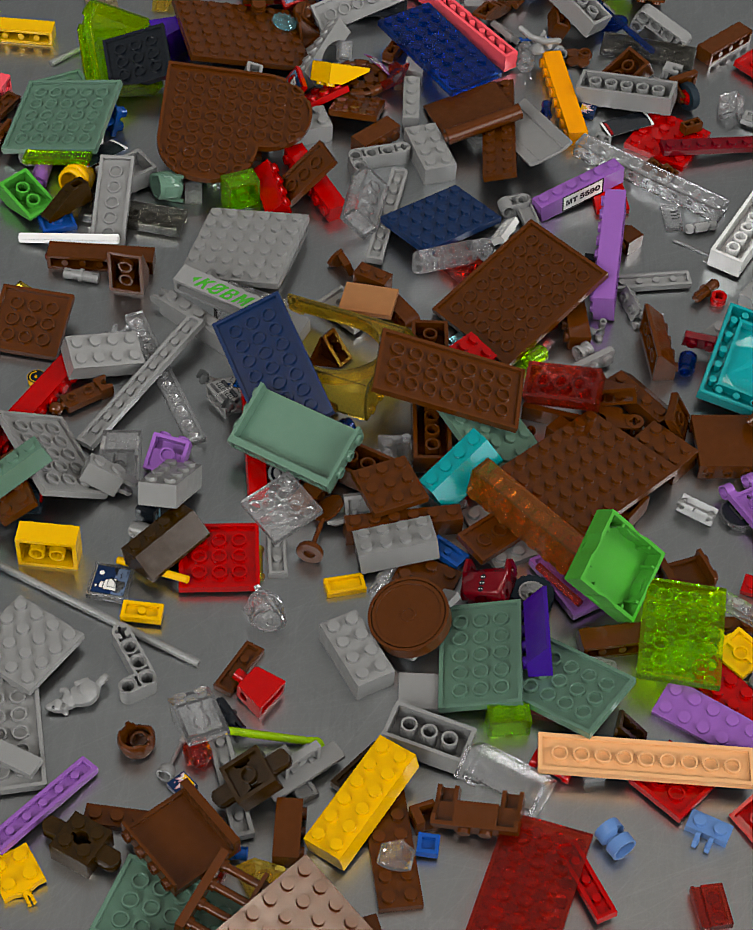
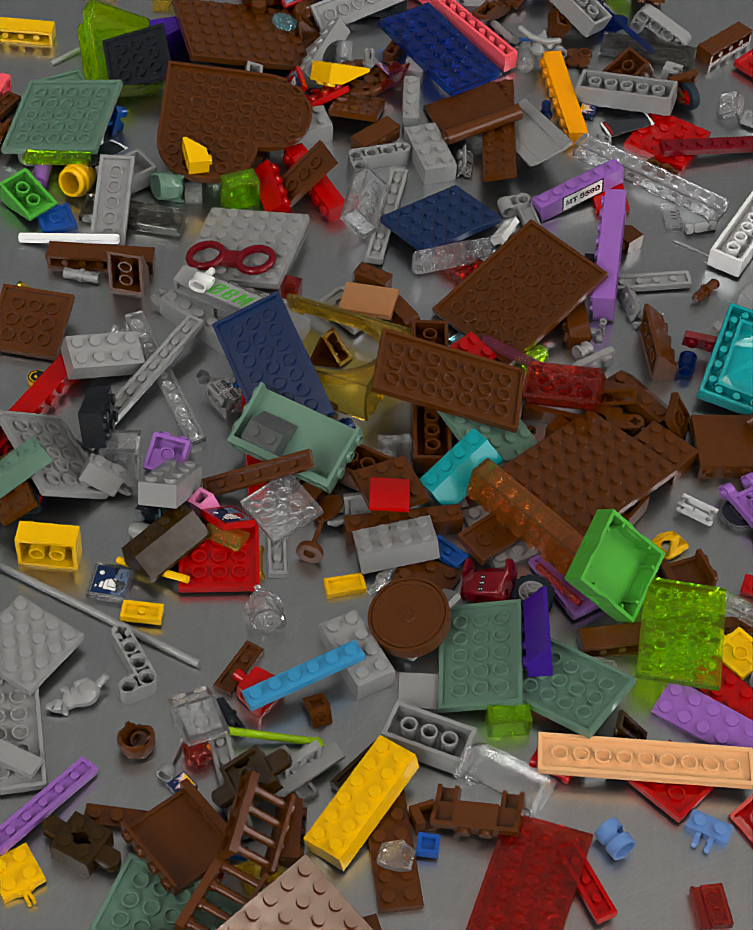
(69, 198): dark brown slope -> none
(83, 396): reddish brown plate -> none
(97, 417): none -> black brick
(195, 156): none -> yellow slope
(202, 281): none -> white piece
(202, 500): none -> bright pink brick
(228, 518): none -> tile
(231, 258): none -> dark red bar
(231, 538): none -> clear yellow slope
(237, 824): none -> reddish brown fence
(259, 473): none -> reddish brown plate
(269, 433): none -> dark grey slope
(291, 285): none -> clear red brick
(303, 675): none -> dark azure plate
(318, 709): none -> reddish brown bracket
(340, 259): reddish brown tile -> none
(368, 61): none -> light grey pin
(389, 494): none -> red slope
(464, 162): none -> light grey hinge
(507, 350): none -> clear pink axle
(676, 546): none -> yellow piece
(691, 126): reddish brown piece -> none
(721, 295): red bush -> none

